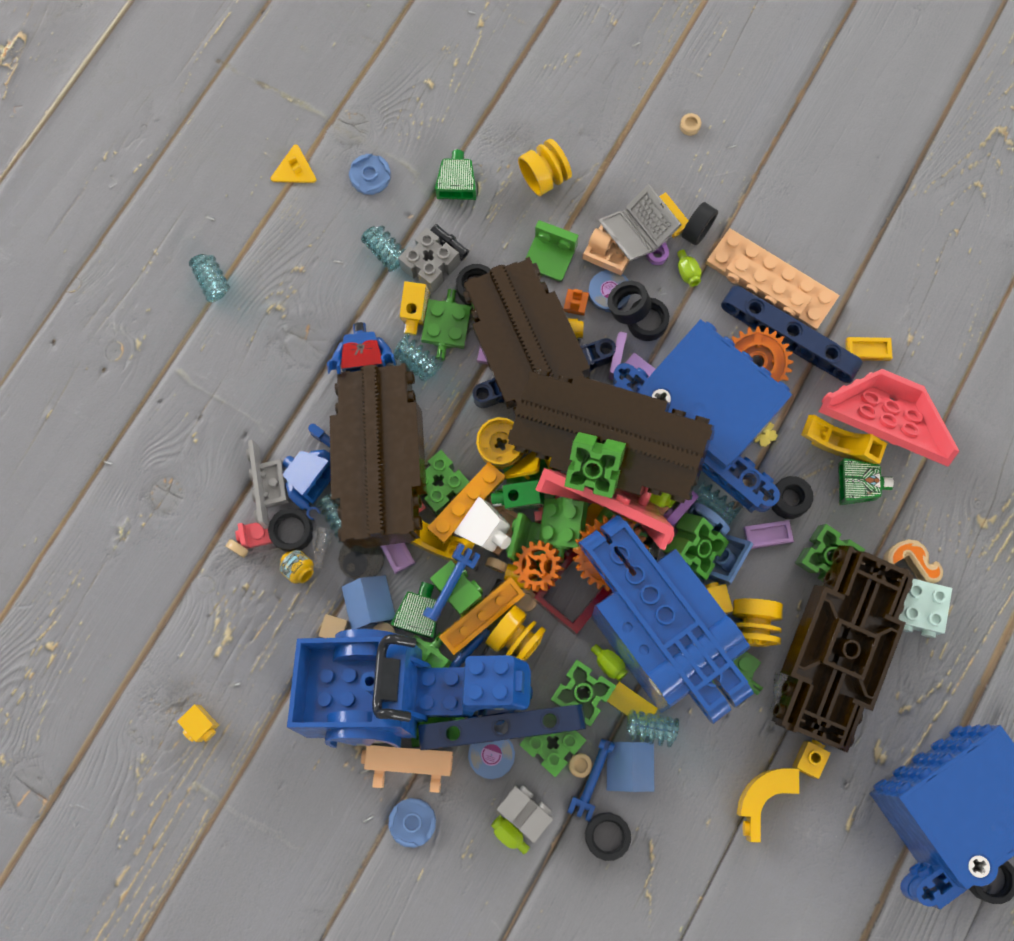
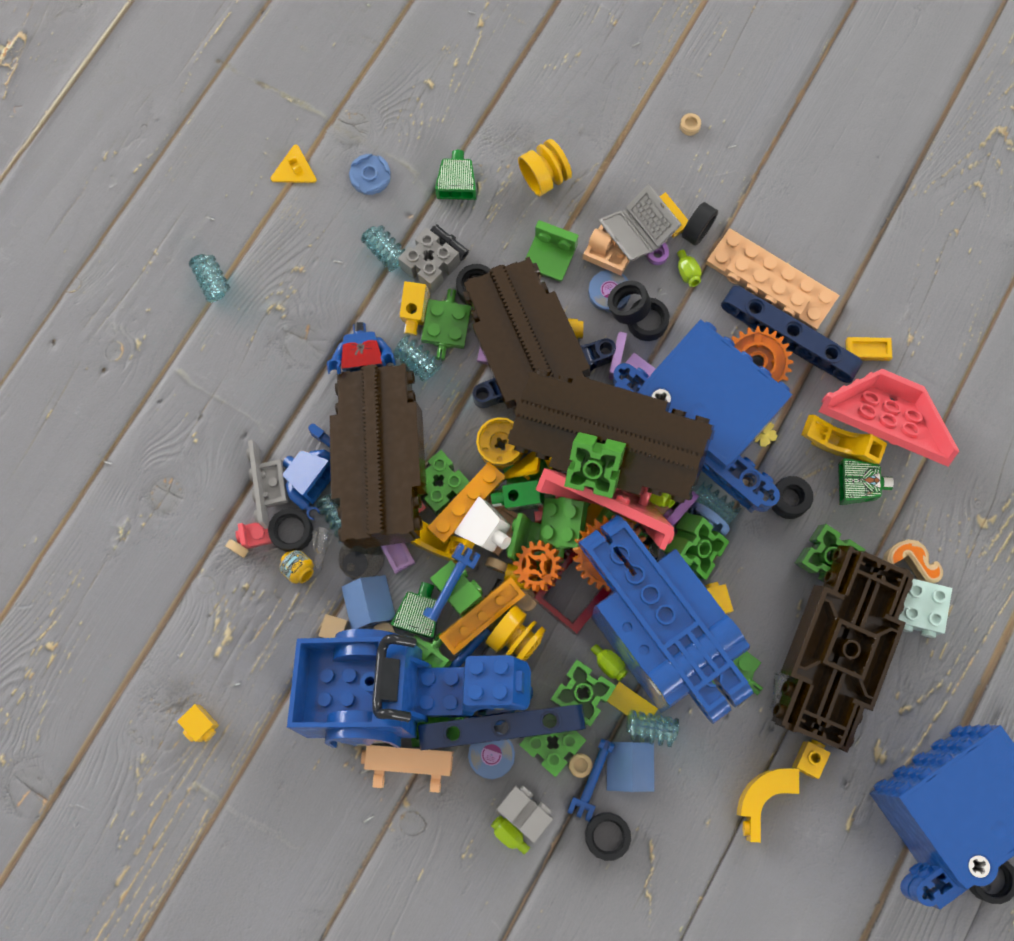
(412, 822): medium blue tile -> none
(576, 302): orange tile -> none
(730, 561): medium blue slope -> none
(757, 620): yellow wheel -> none
(769, 534): lavender tile -> none

